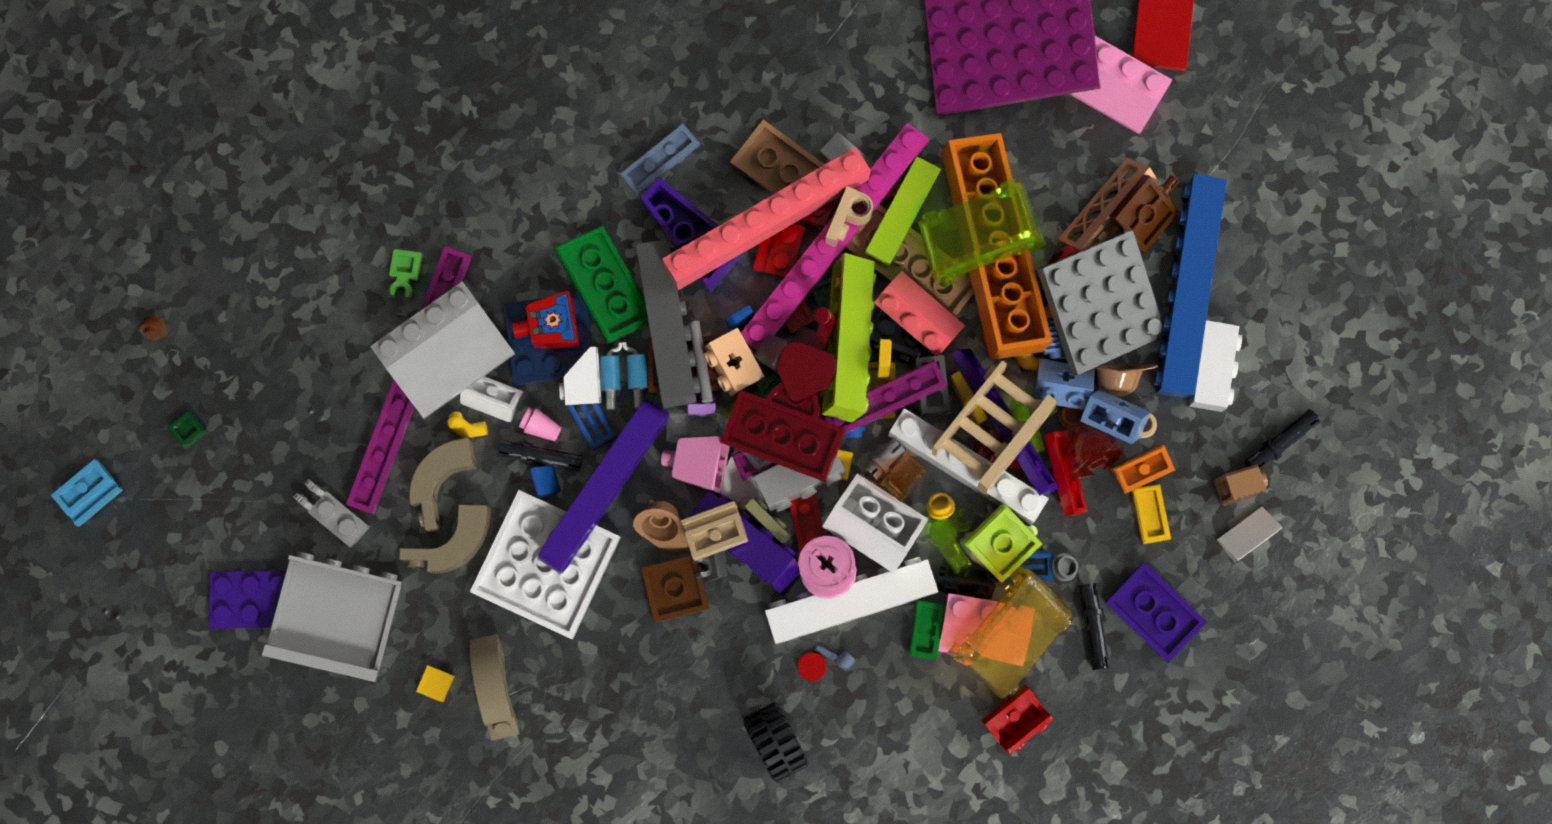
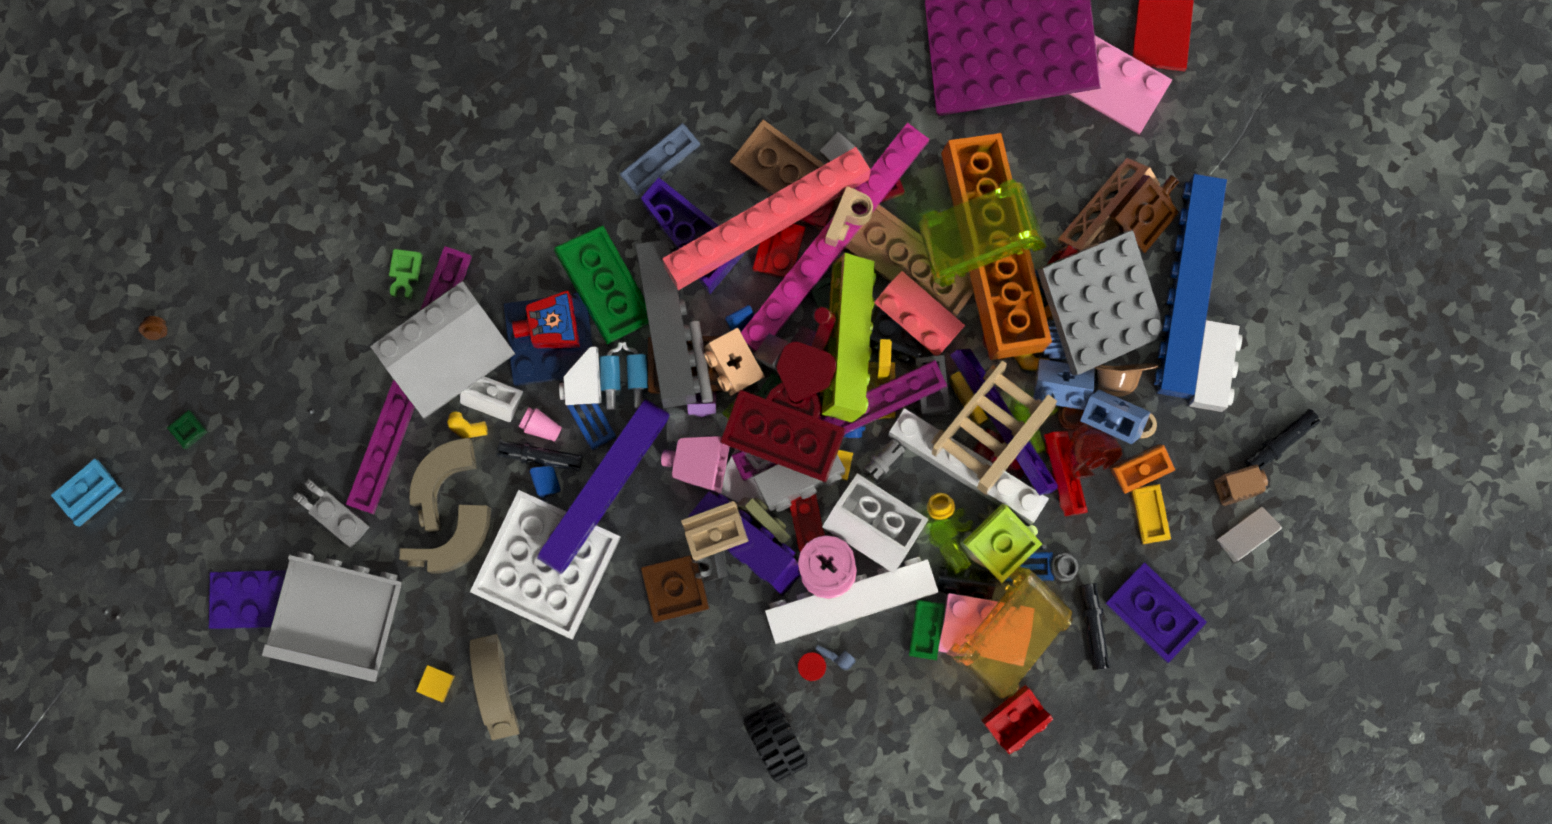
(662, 527): medium nougat piece -> none
(799, 318): red plate -> none
(903, 211): lime tile -> none
(903, 477): clear orange slope -> none

